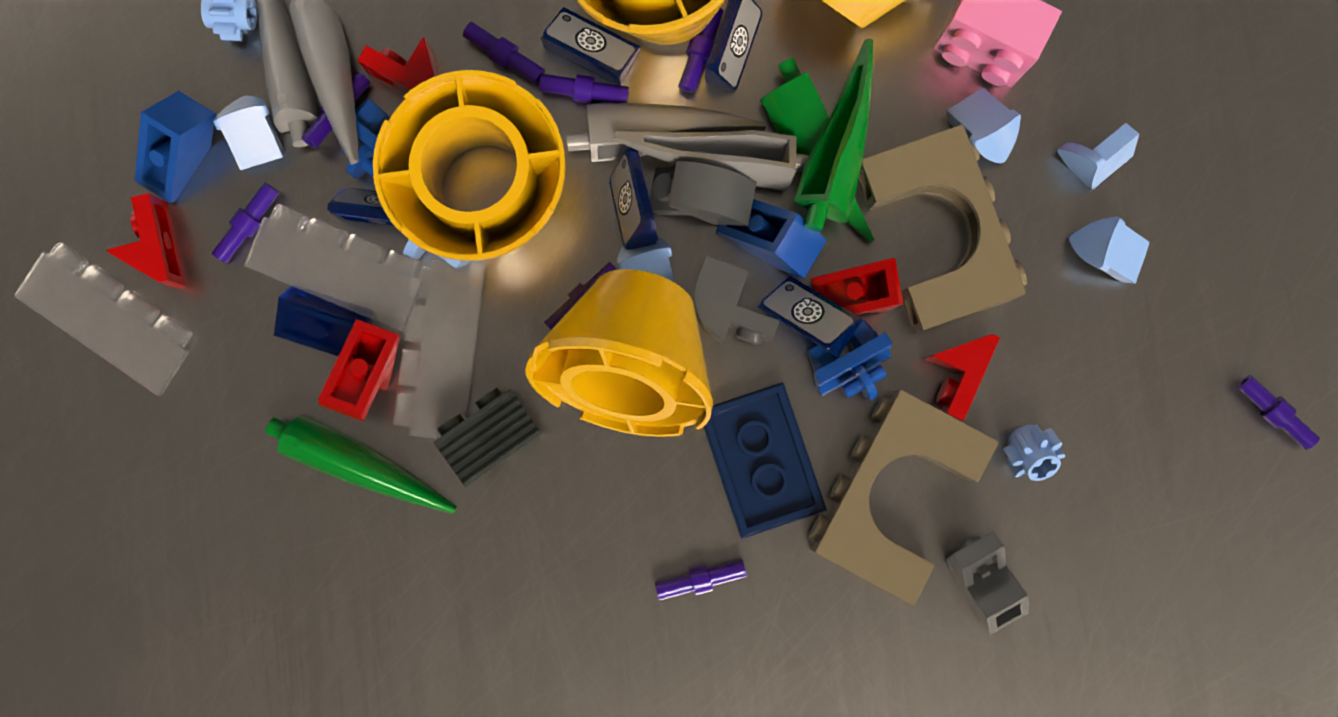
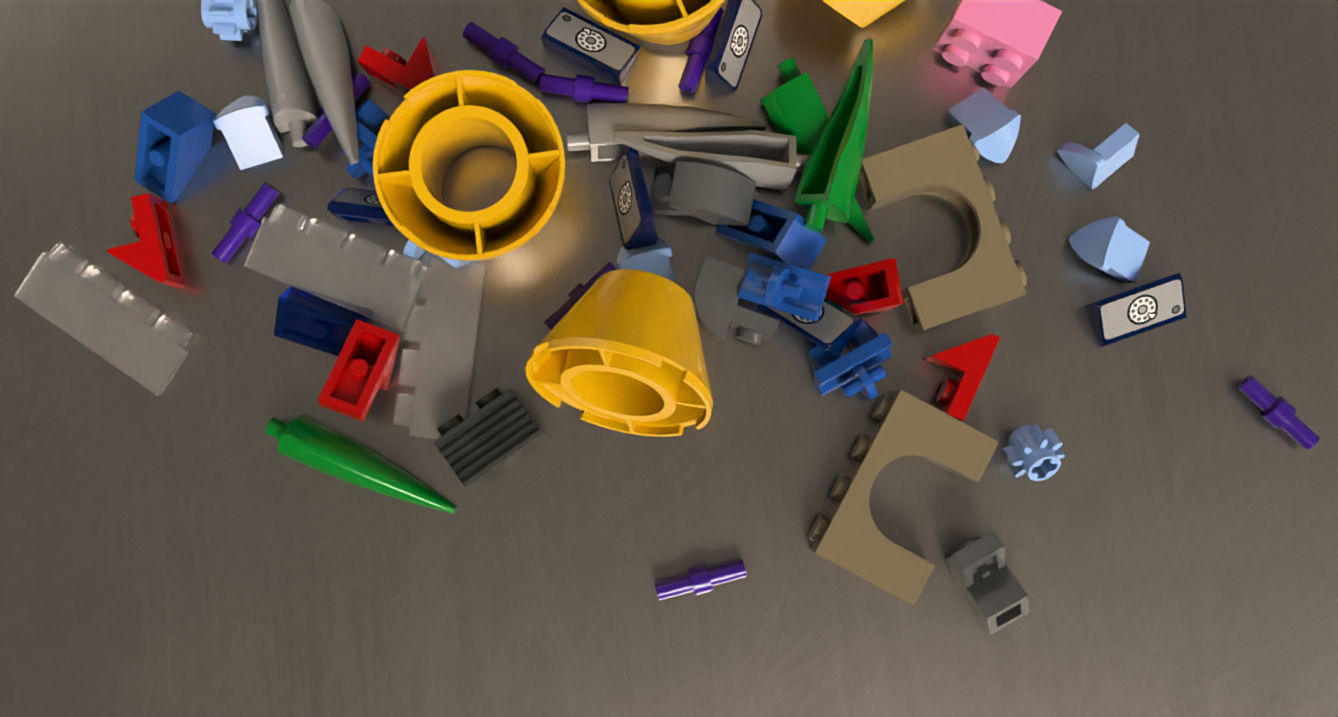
(763, 461): dark blue tile -> none
(784, 287): none -> blue hips
(1138, 310): none -> slope

